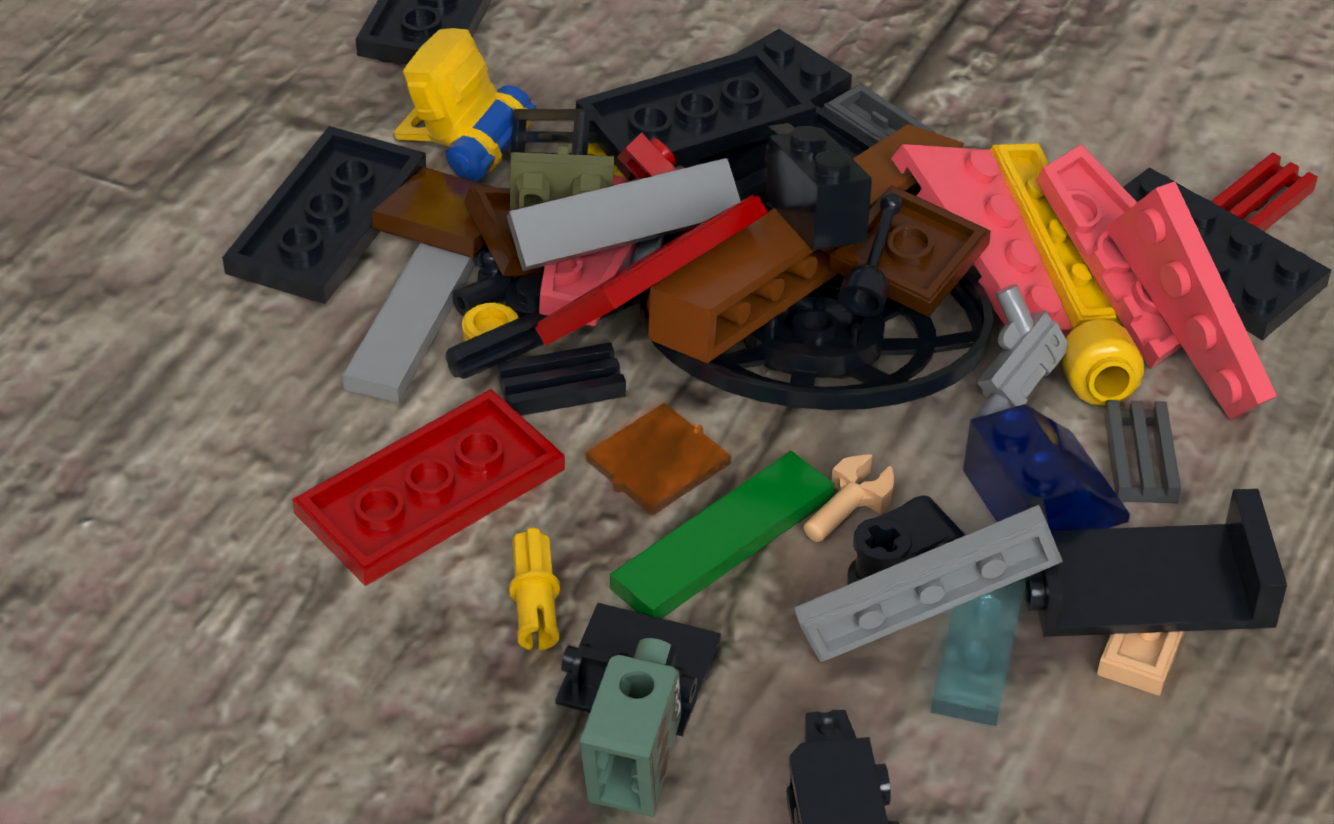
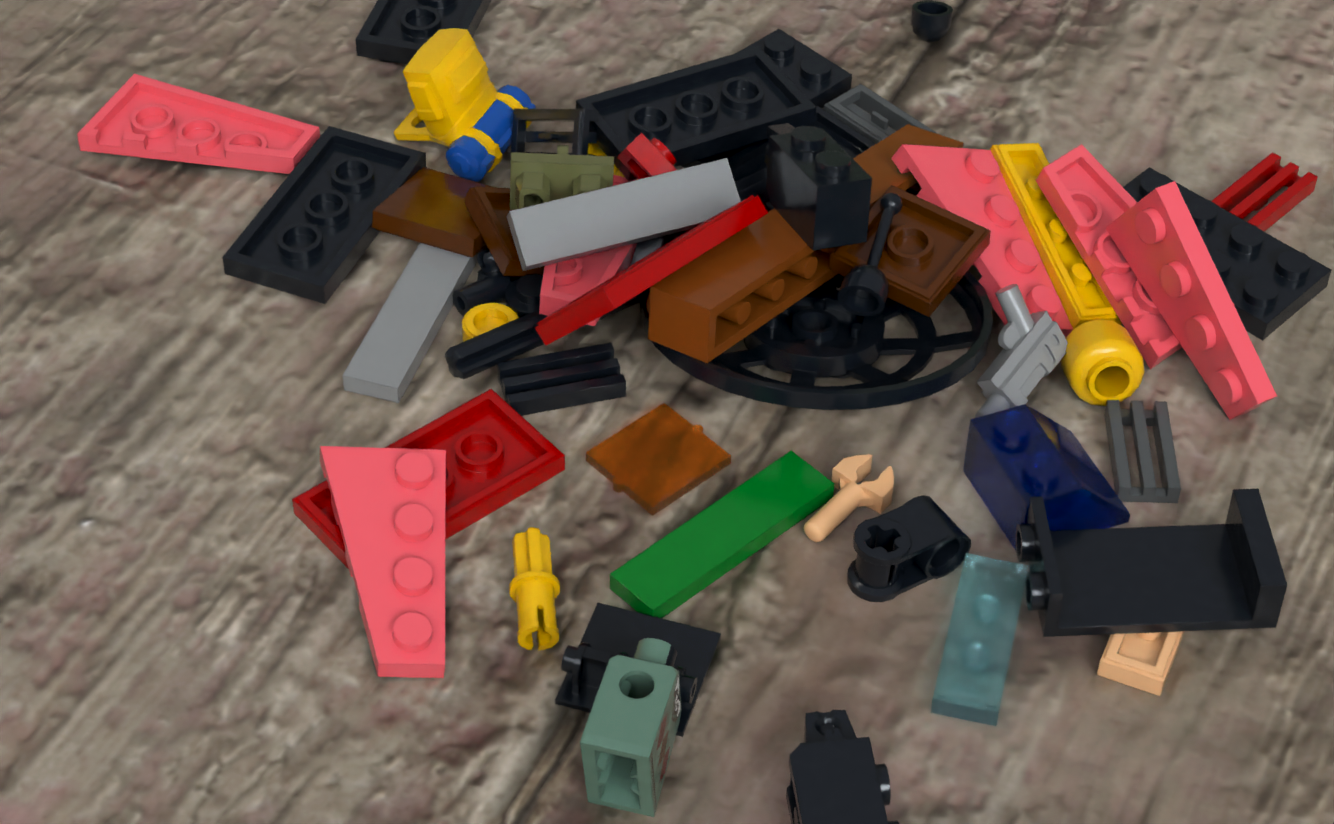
(191, 127): none -> coral wing
(395, 550): none -> coral wing
(928, 584): light grey tile -> none
(931, 20): none -> black hinge

